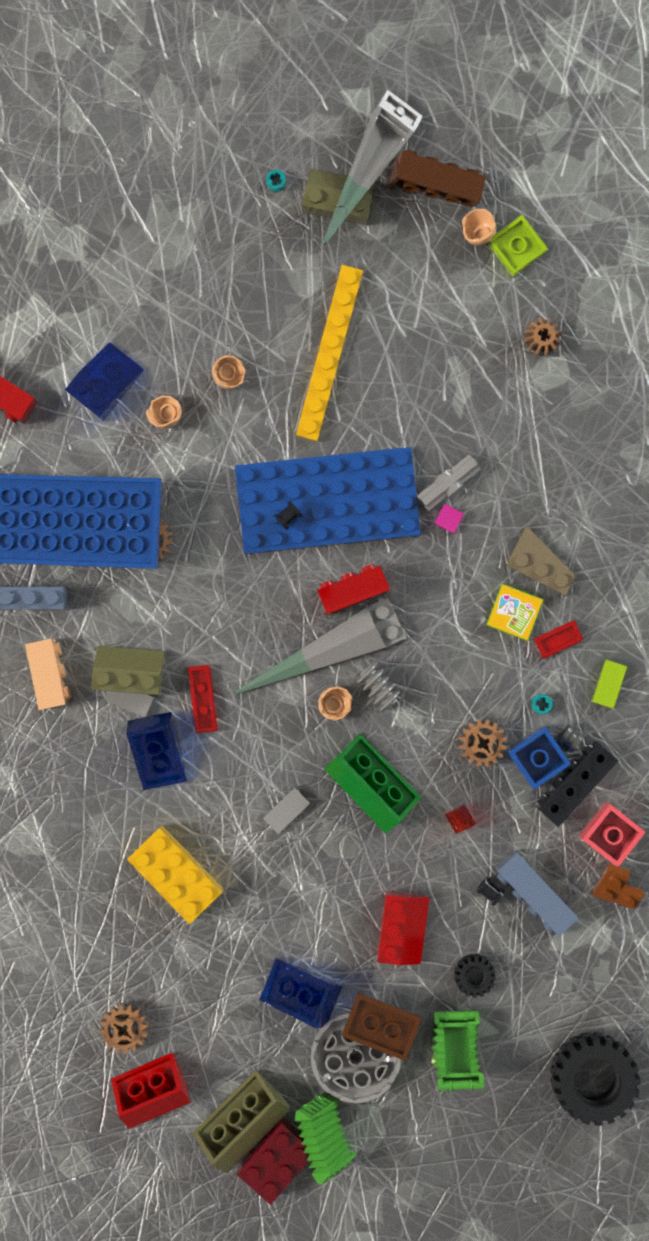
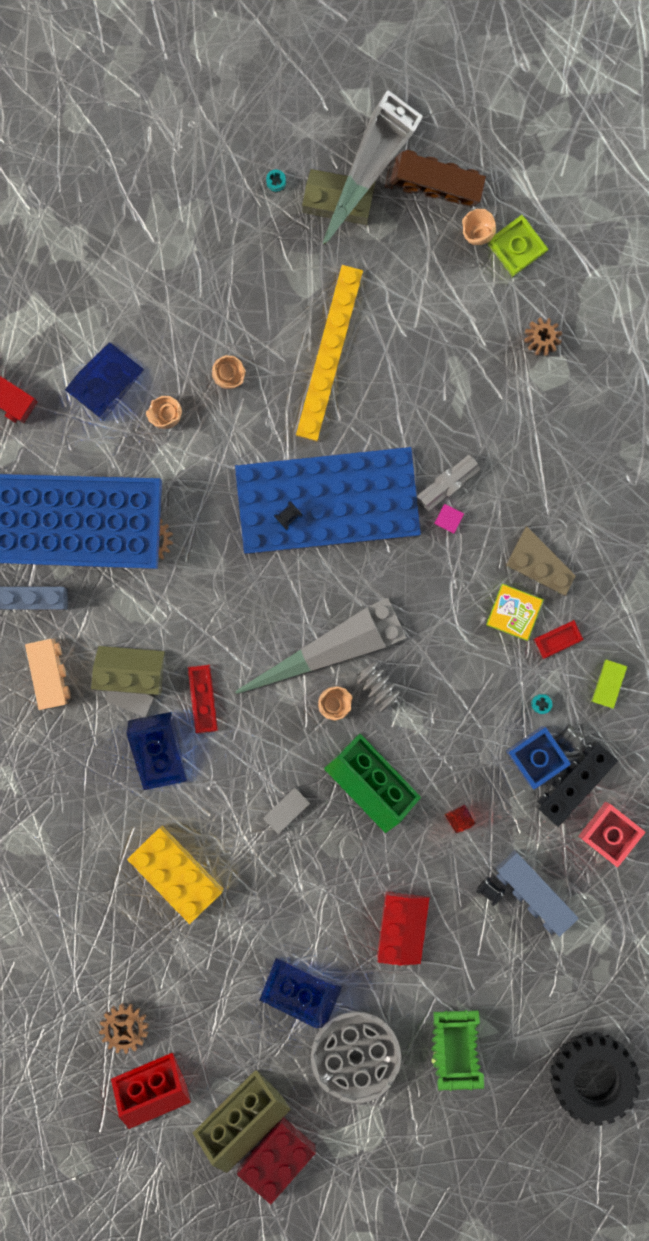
(324, 1137): bright green piece -> none
(353, 589): red slope -> none
(381, 1026): reddish brown plate -> none
(481, 987): black tyre -> none
(491, 737): medium nougat gear -> none
(613, 888): dark orange plate -> none

